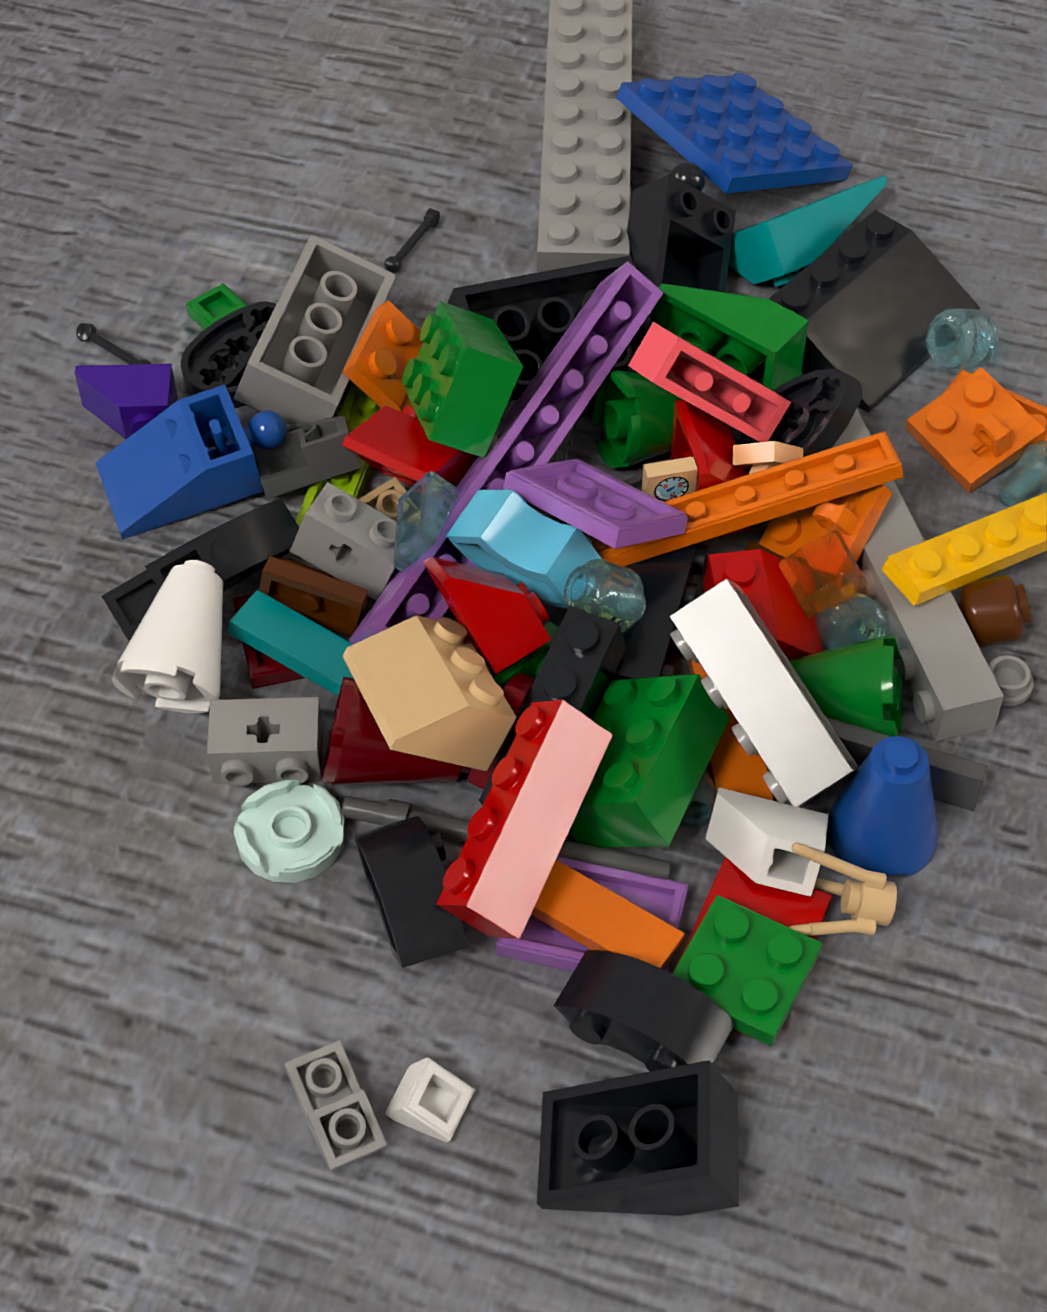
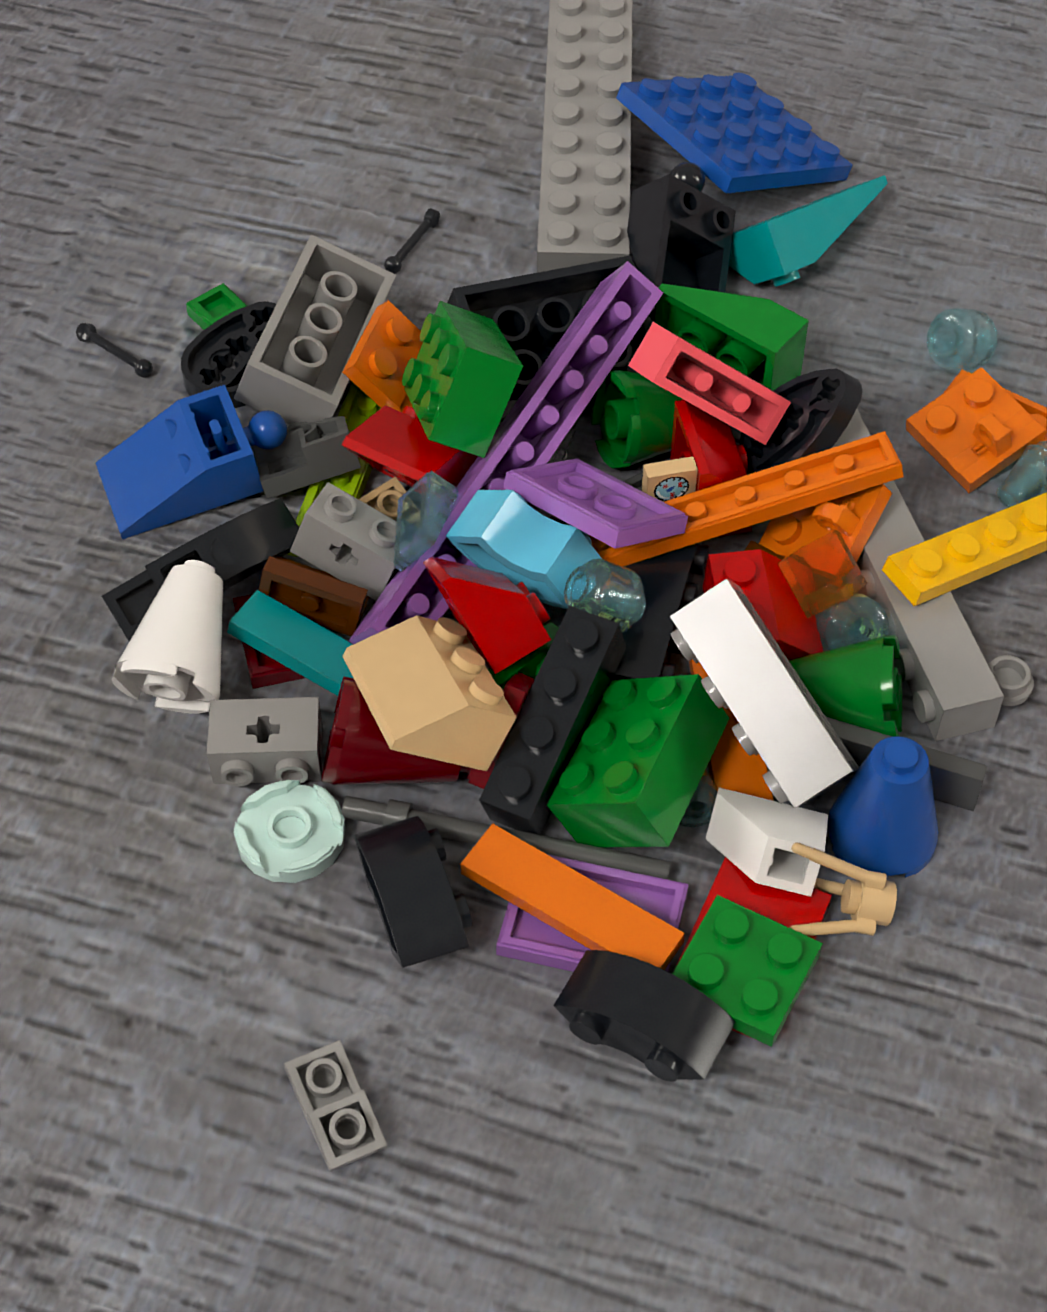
(126, 394): dark purple slope -> none
(430, 1100): white slope -> none
(524, 819): brick -> none
(641, 1144): black slope -> none
(764, 455): light nougat tile -> none
(872, 305): black slope -> none
(995, 610): reddish brown head -> none

